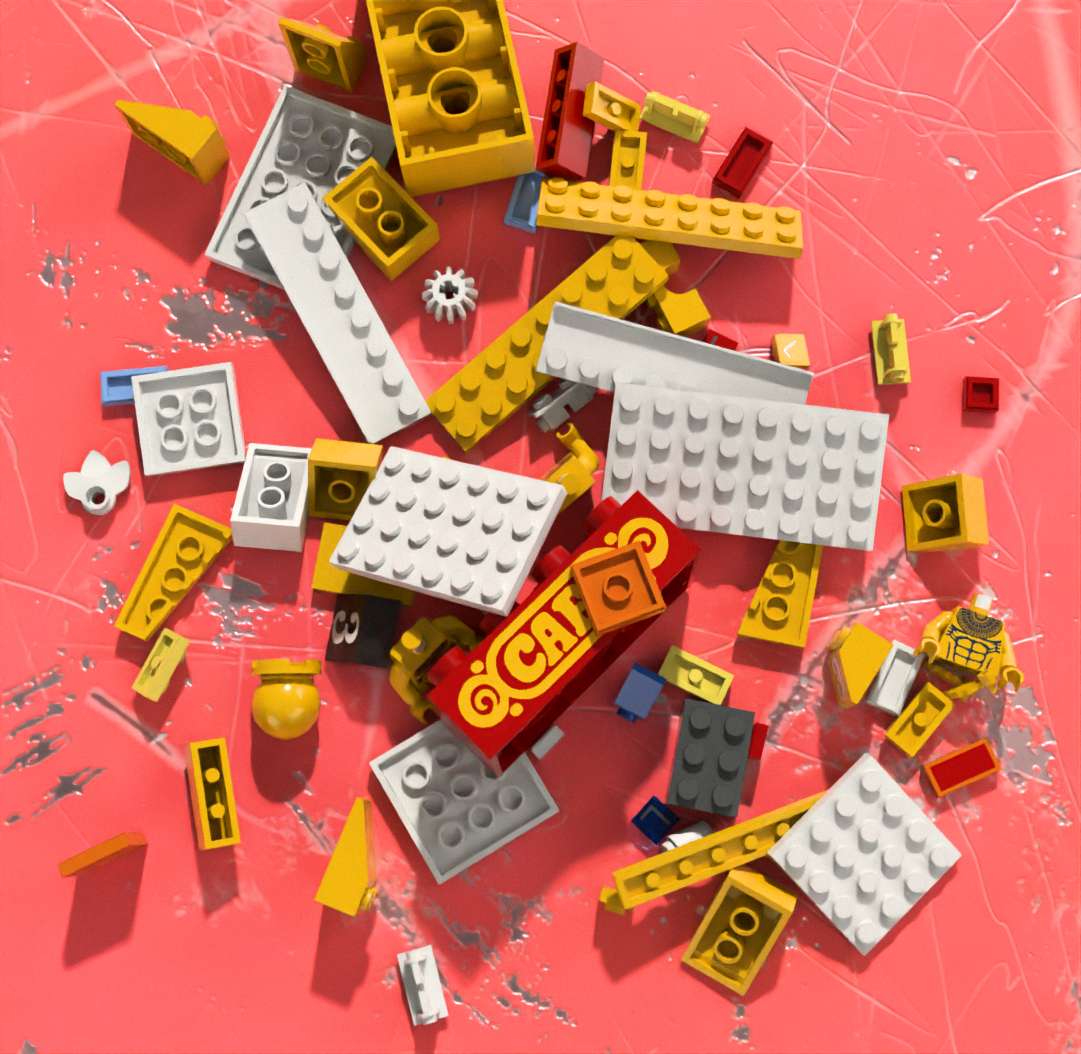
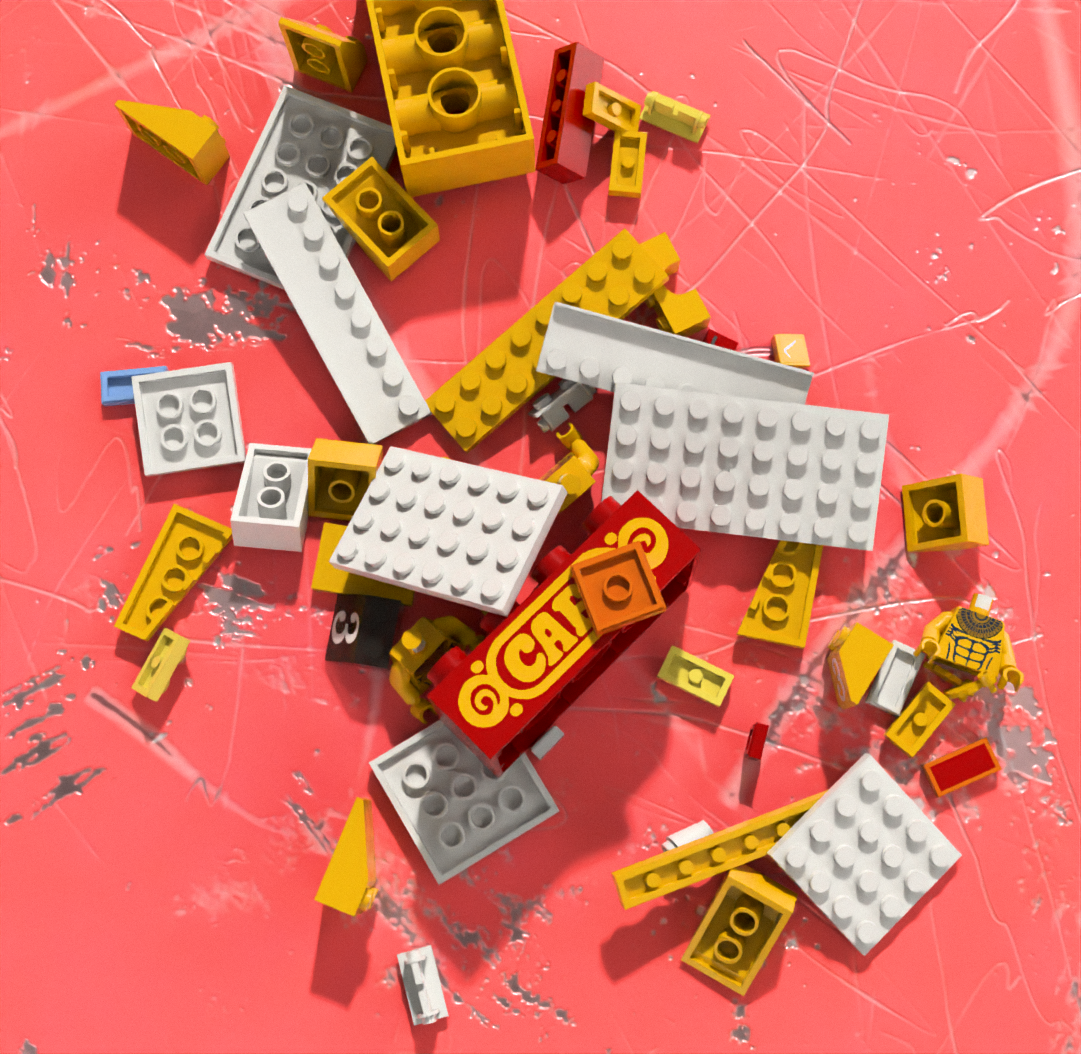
(97, 478): white plate -> none
(102, 854): orange tile -> none
(212, 793): brick -> none
(286, 698): yellow tile -> none
(462, 295): white gear -> none
(524, 202): light blue tile -> none
(611, 900): yellow plate -> none
(638, 693): blue slope -> none
(655, 820): clear blue tile -> none
(670, 217): yellow plate -> none
(709, 758): dark grey brick -> none
(742, 162): red tile -> none
(890, 350): light yellow hinge -> none
(980, 394): red tile -> none

